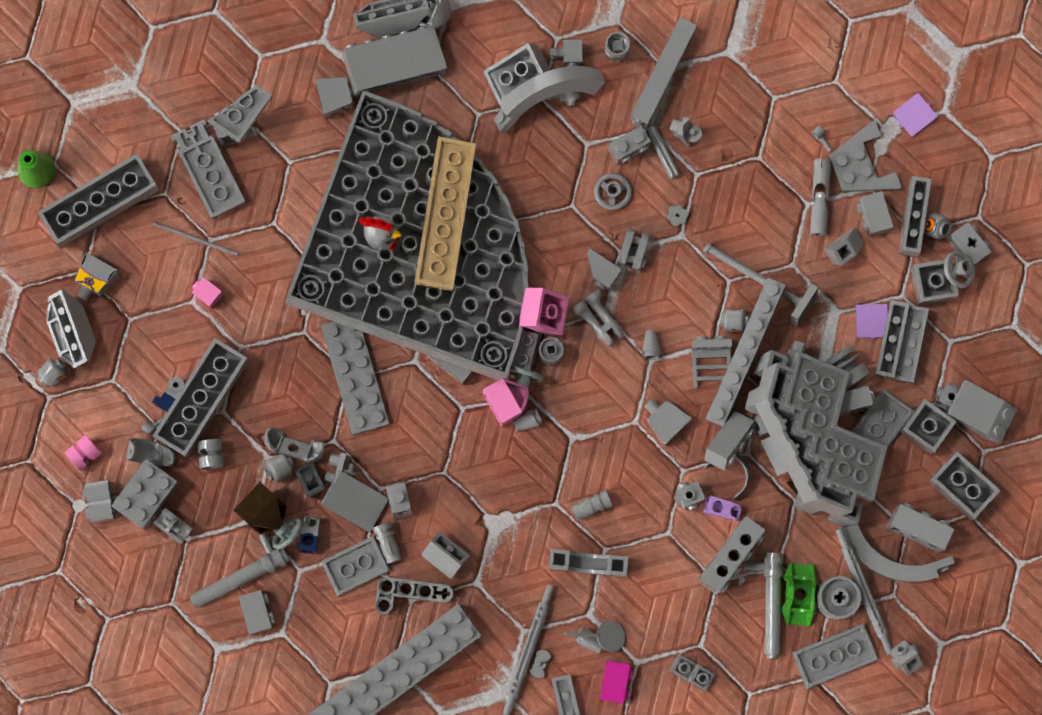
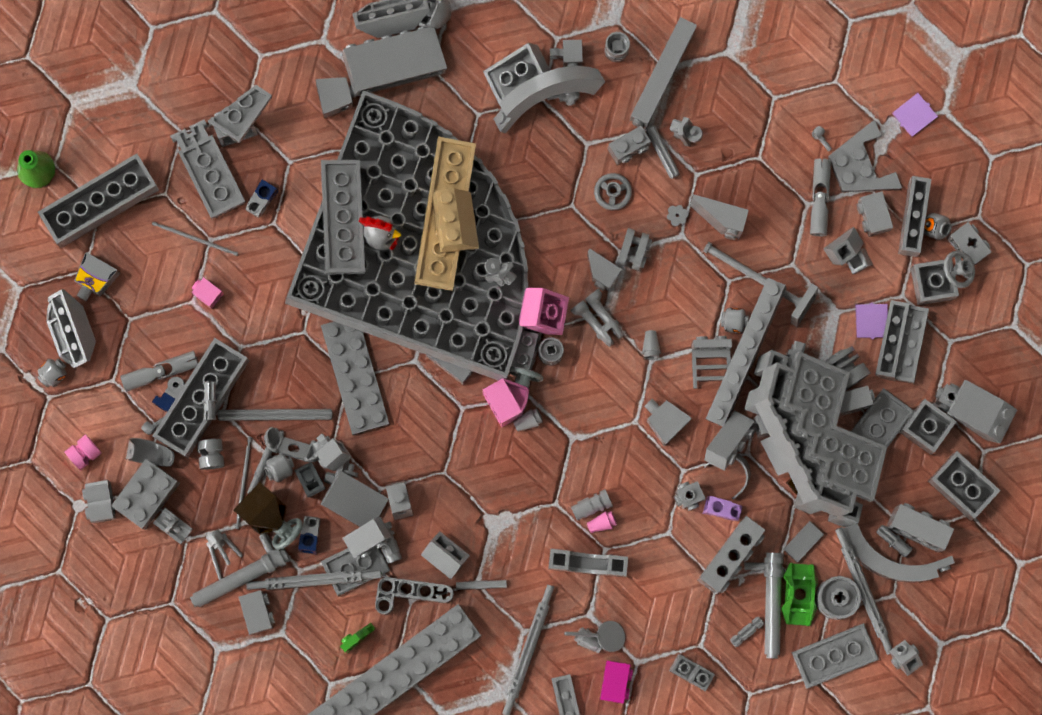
(146, 375): none -> light grey piece
(209, 400): none -> light grey axle
(216, 540): none -> light grey plant
(244, 478): none -> light grey piece
(260, 469): none -> light grey piece
(261, 198): none -> leg
(275, 414): none -> light grey axle
(314, 580): none -> light grey axle
(332, 453): none -> light grey brick
(341, 217): none -> light grey plate
(351, 641): none -> bright green wing
(367, 537): none -> light grey brick
(455, 220): none -> tan slope
(481, 584): none -> light grey piece
(499, 272): none -> light grey hips
(541, 658): light grey piece -> none
(603, 522): none -> bright pink cone
(723, 217): none -> light grey slope
(747, 631): none -> light grey axle
(803, 541): none -> light grey tile
(860, 261): none -> light grey slope
(894, 541): none -> light grey axle

